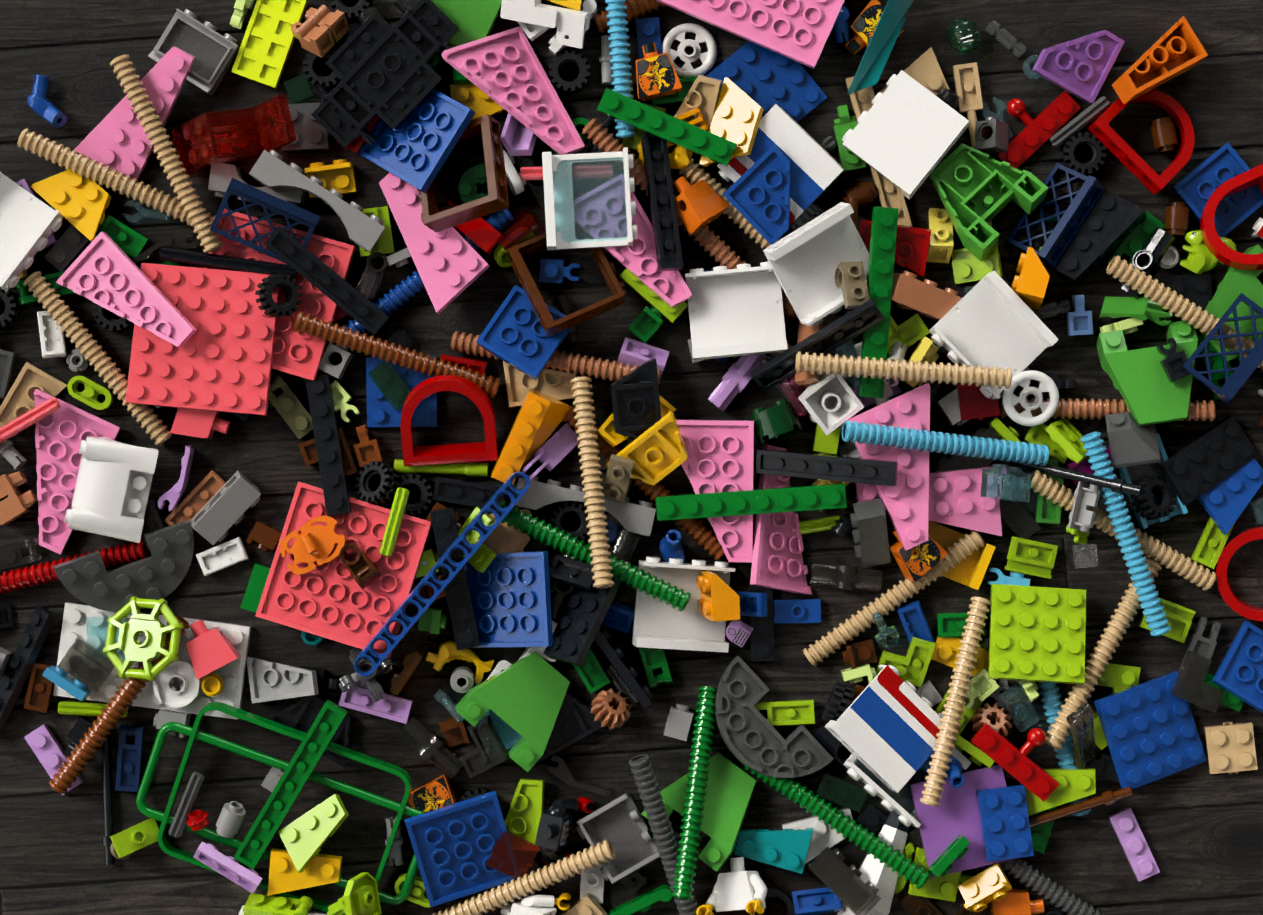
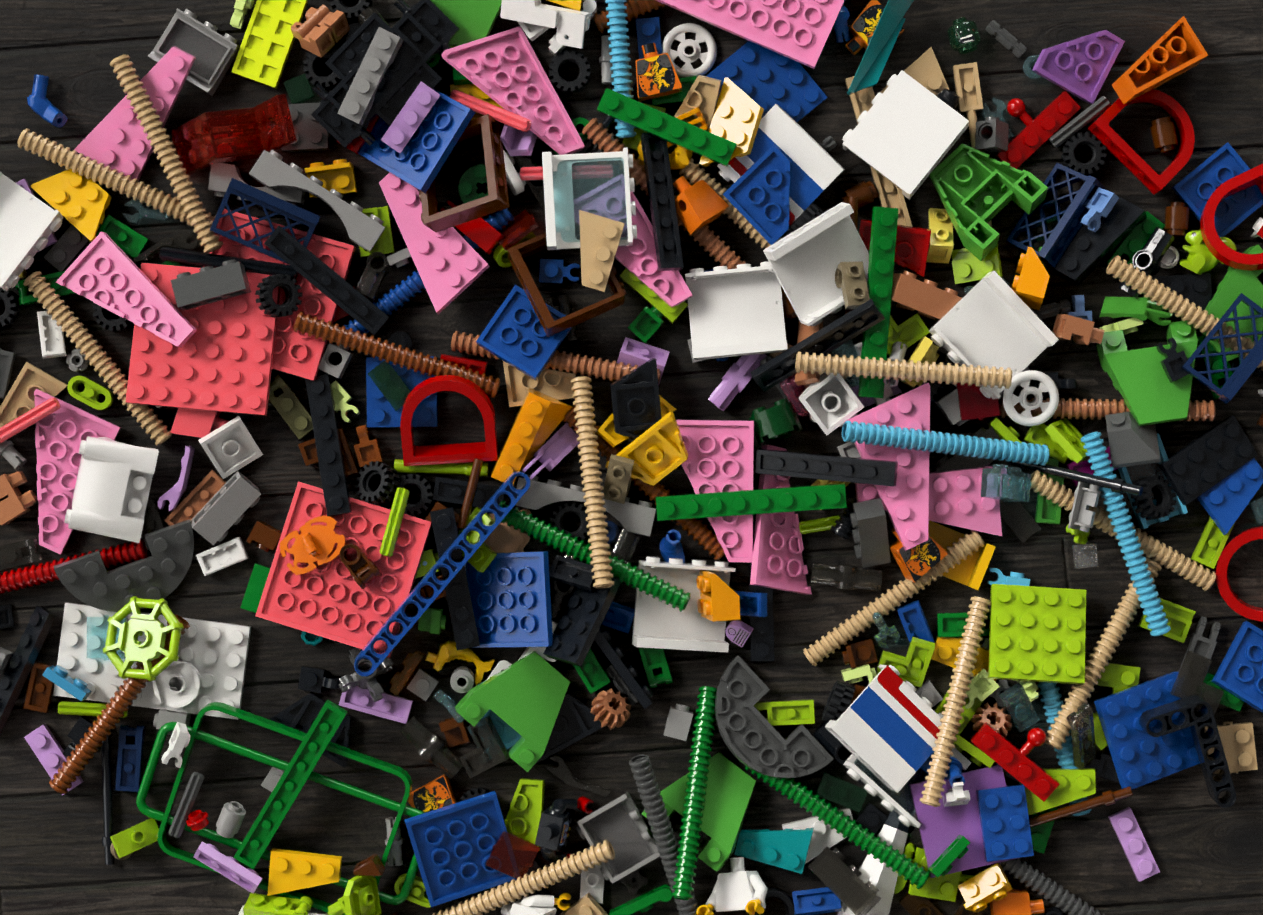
(87, 664): clear smoke plate -> none
(179, 739): none -> white plate
(209, 649): coral torso -> none
(210, 285): none -> dark grey brick
(212, 684): yellow plate -> none
(230, 447): none -> white plate
(279, 681): light grey wing -> none
(312, 829): wing -> none
(369, 75): none -> light grey arch
(370, 866): none -> reddish brown slope
(410, 117): none -> lavender plate
(423, 684): none -> light grey plate
(470, 493): none -> reddish brown bar
(484, 108): none -> coral axle
(598, 248): none -> tan wing
(797, 611): blue plate -> none
(826, 444): lime brick -> none
(848, 159): bright green hinge -> none
(956, 795): none -> white plate
(1031, 557): lime plate -> none
(1081, 329): none -> nougat hips
(1099, 205): none -> medium blue plate
(1202, 742): none -> black beam

